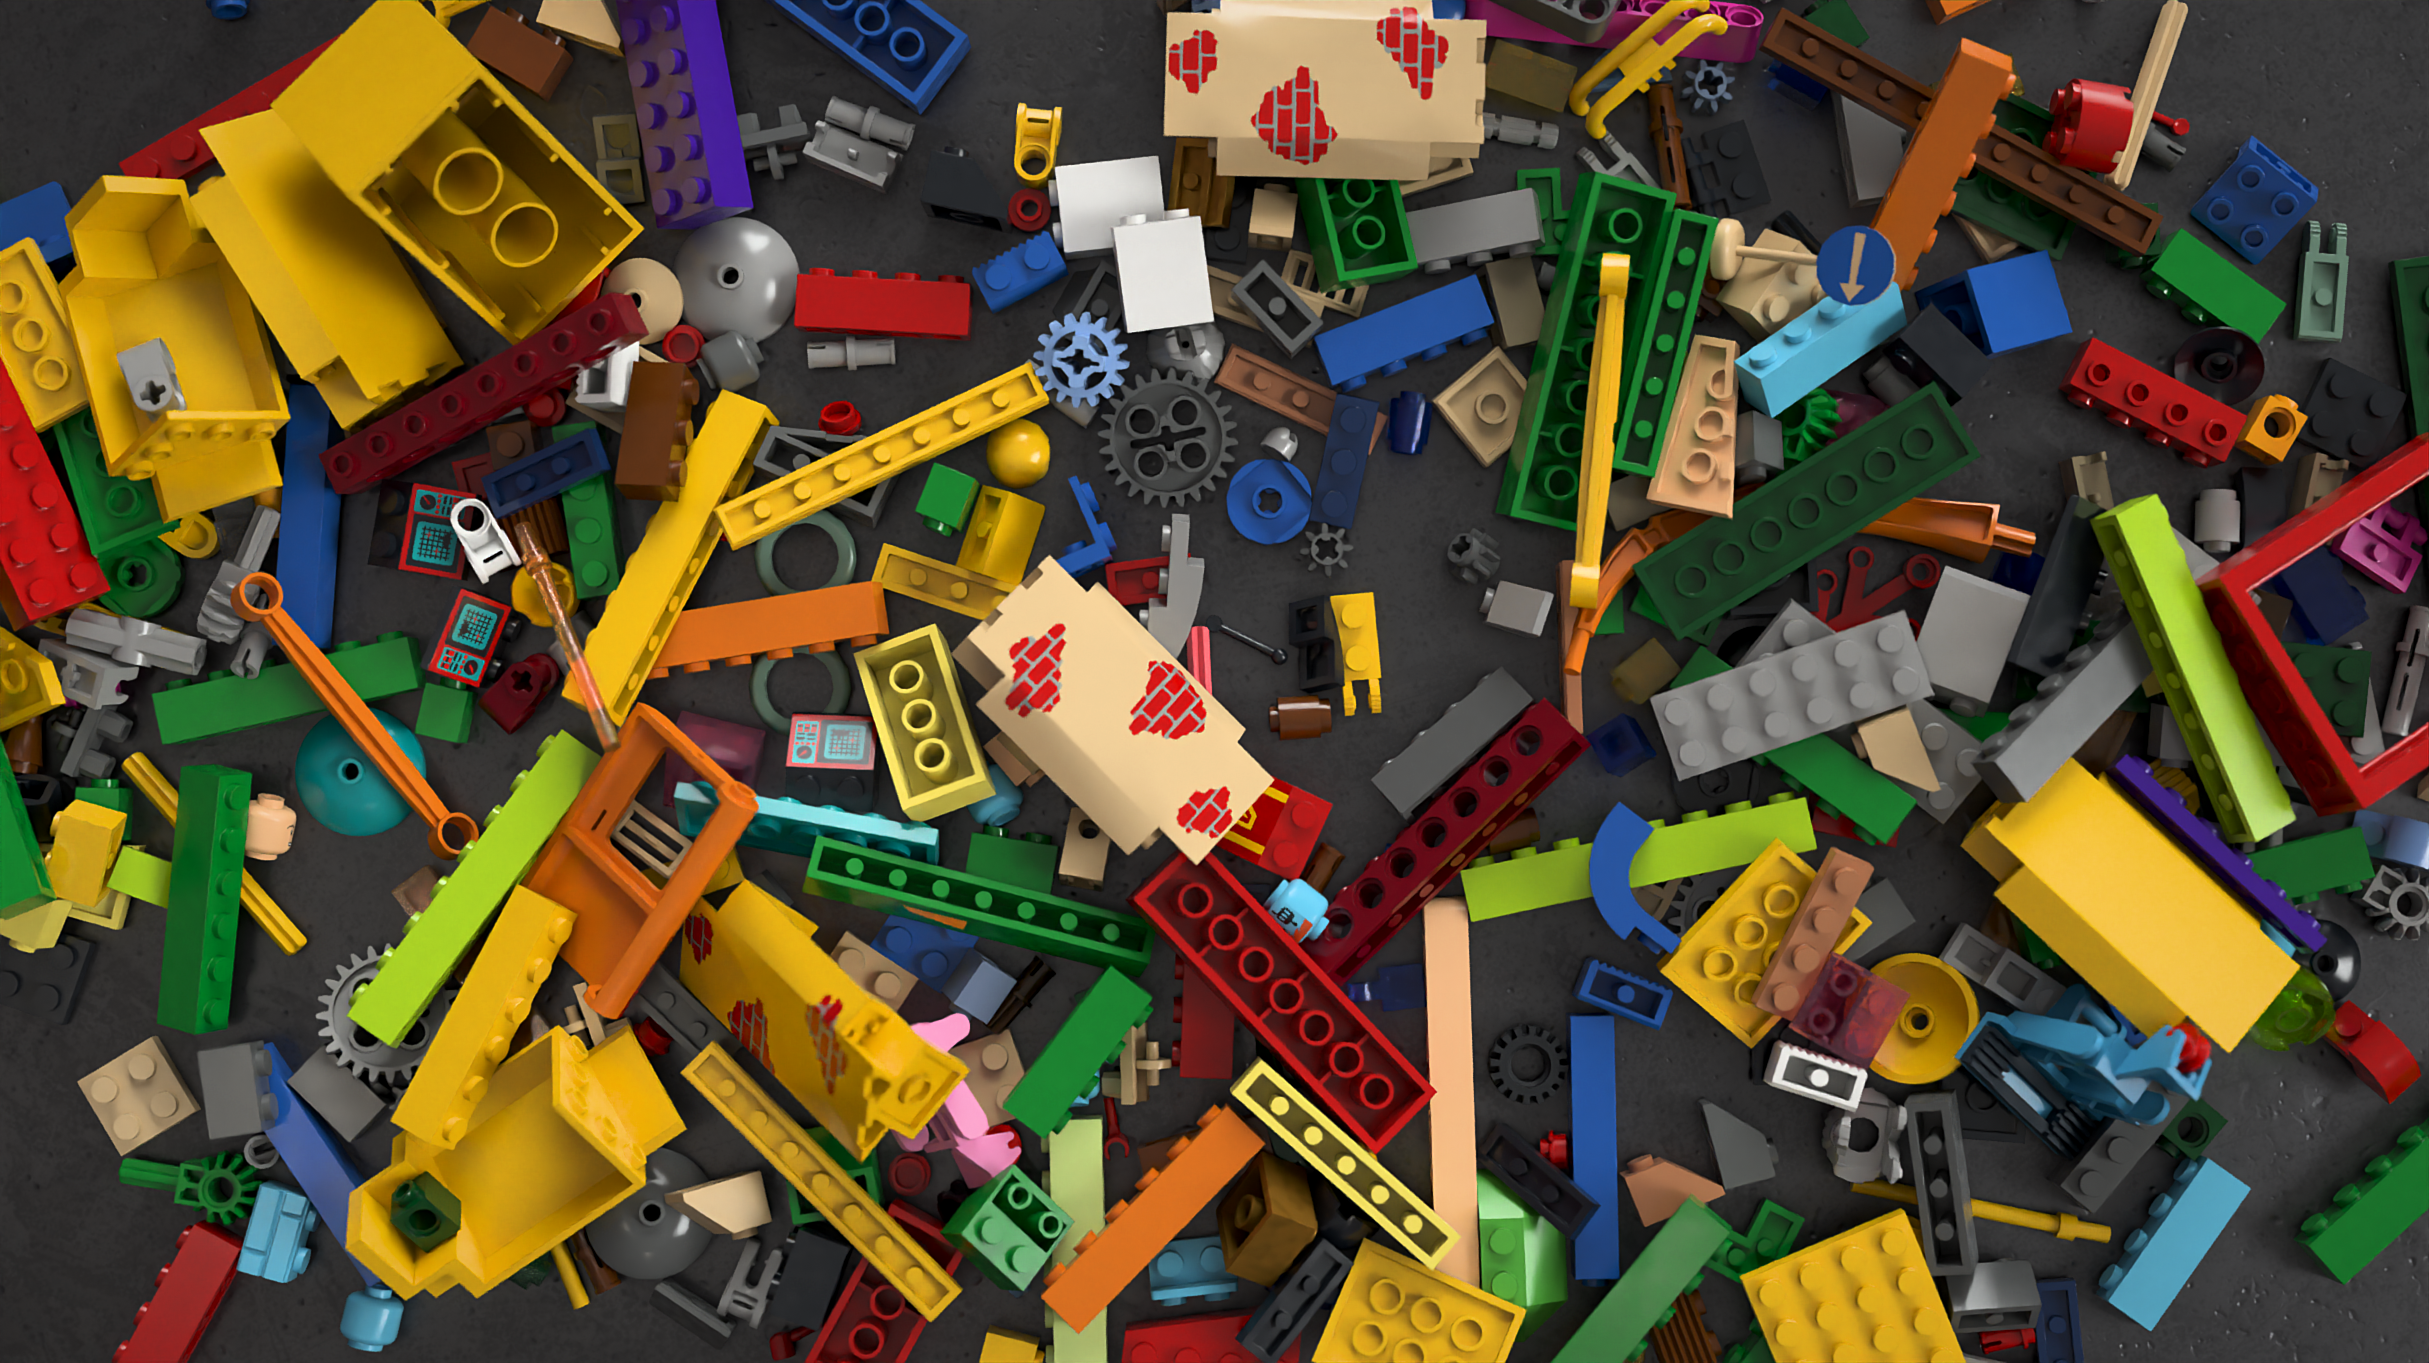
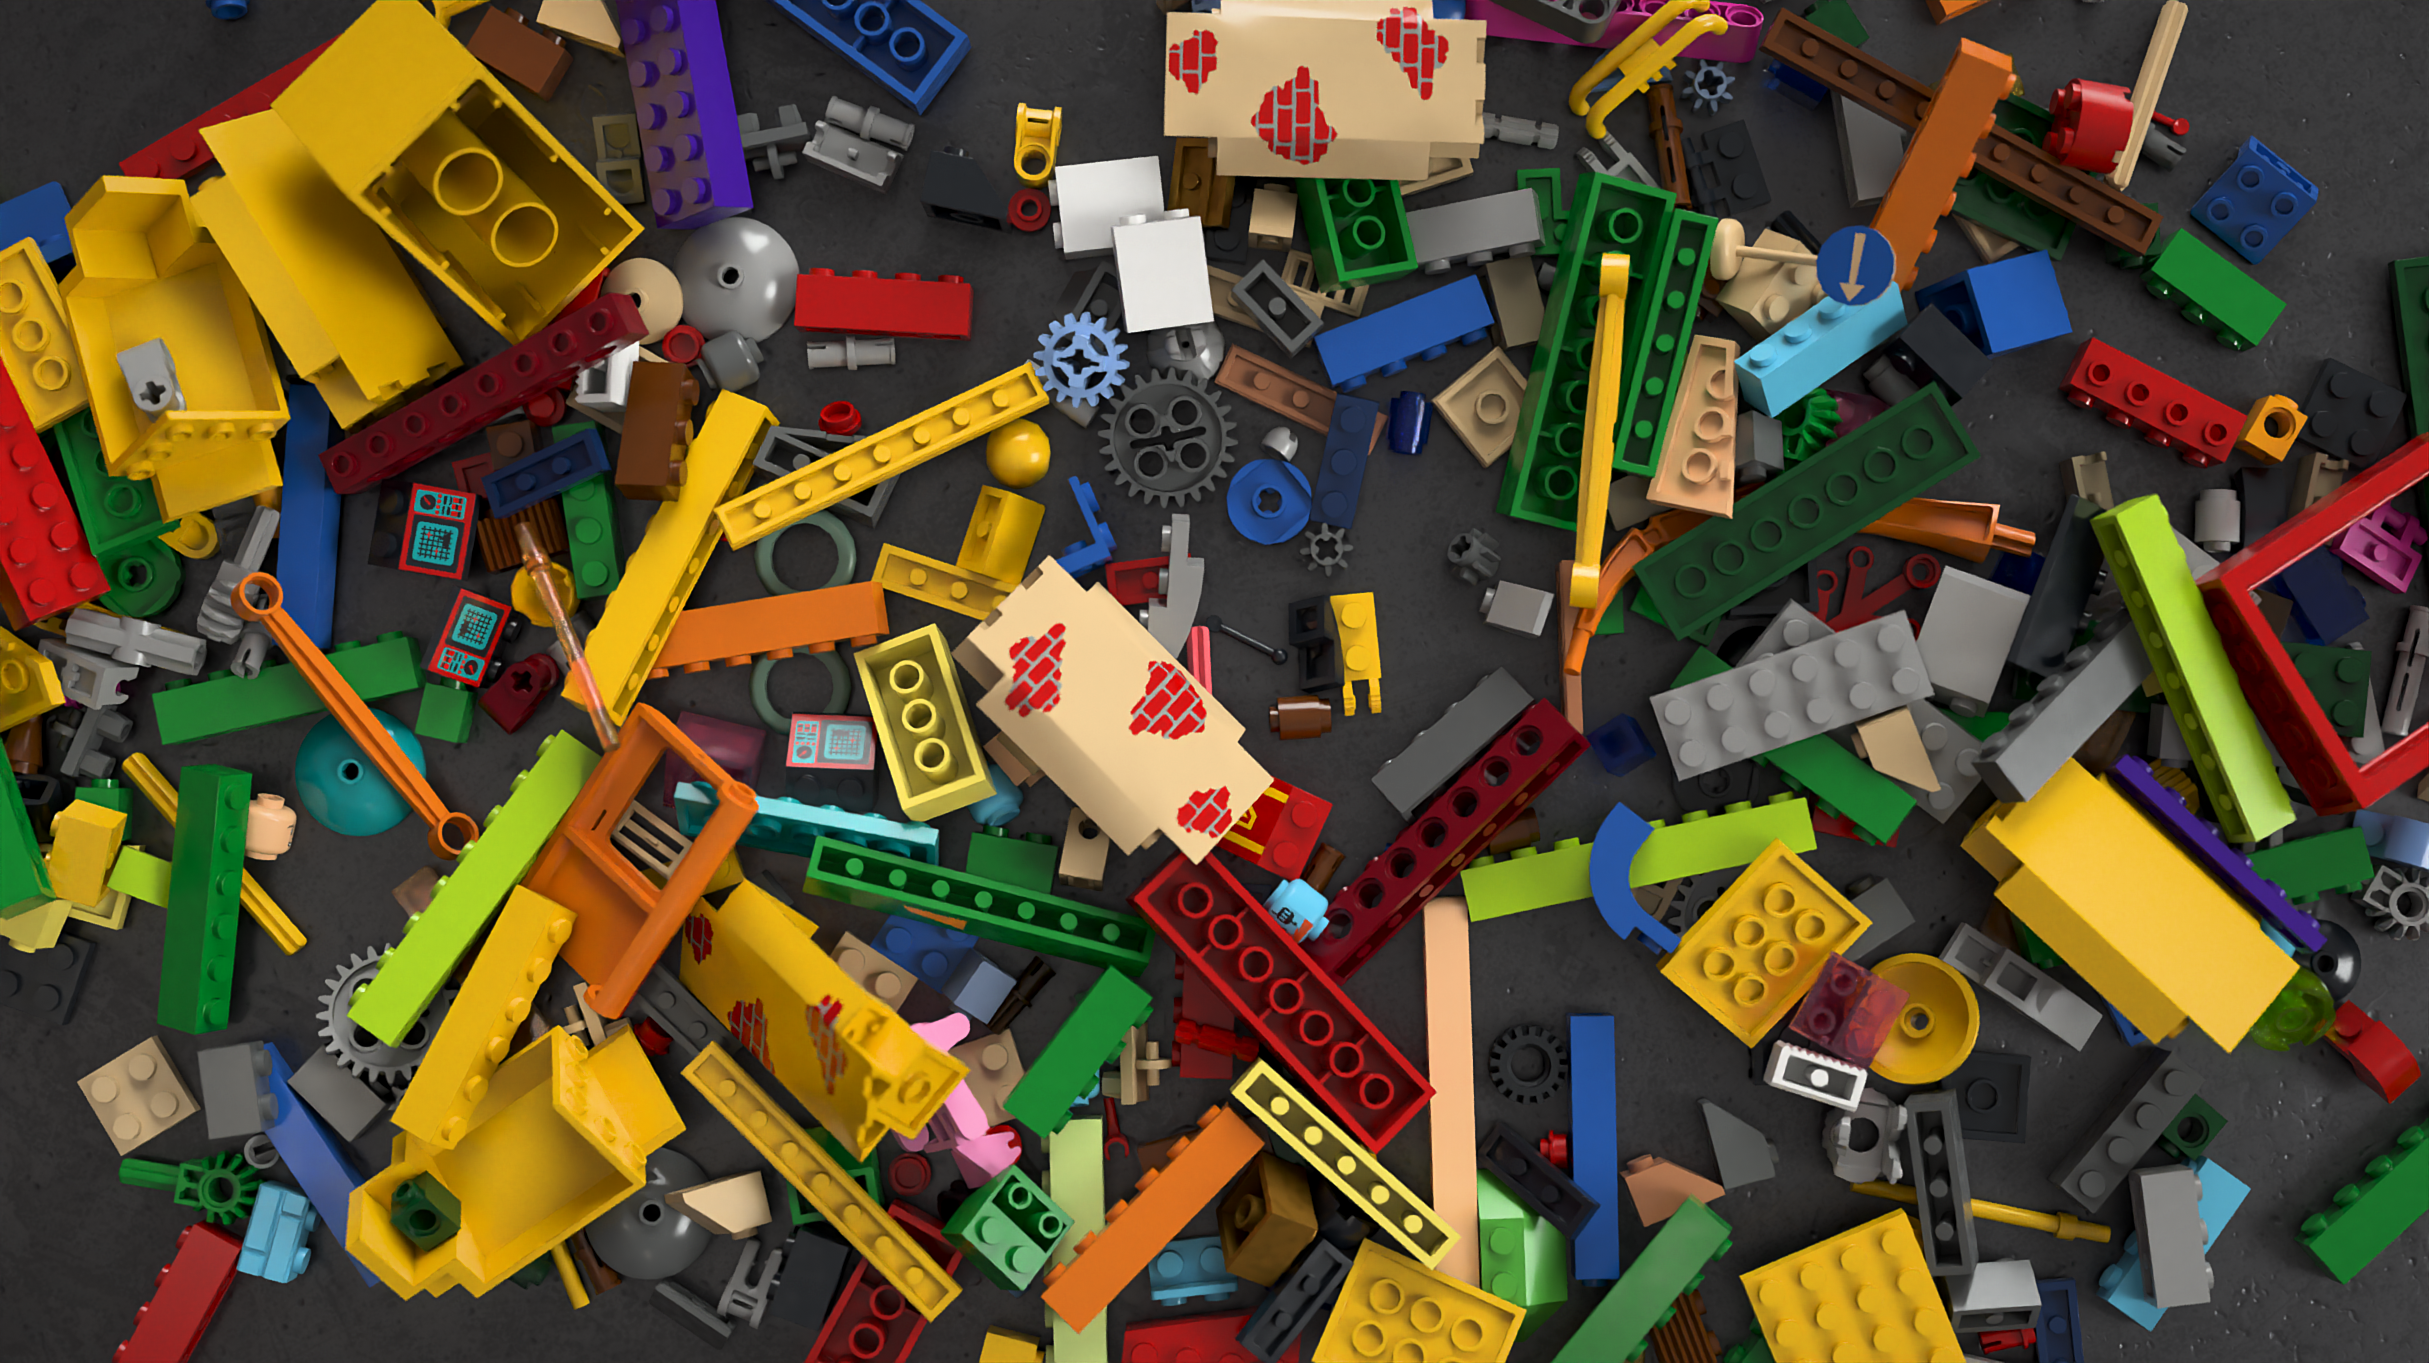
(371, 1318): medium azure head -> none
(484, 542): white piece -> none
(782, 1342): red hand -> none
(947, 500): green brick -> none
(1020, 272): blue brick -> none
(1216, 1040): none -> red axle
(1397, 988): clear blue plate -> none
(1529, 76): clear yellow hinge -> none
(1622, 992): blue brick -> none
(1643, 672): clear yellow brick -> none
(1764, 1241): green plate -> none
(1812, 933): nougat plate -> none
(2100, 1073): dark azure container -> none
(2170, 1235): none -> light grey brick
(2225, 382): black dish -> none
(2321, 285): sand green hinge -> none

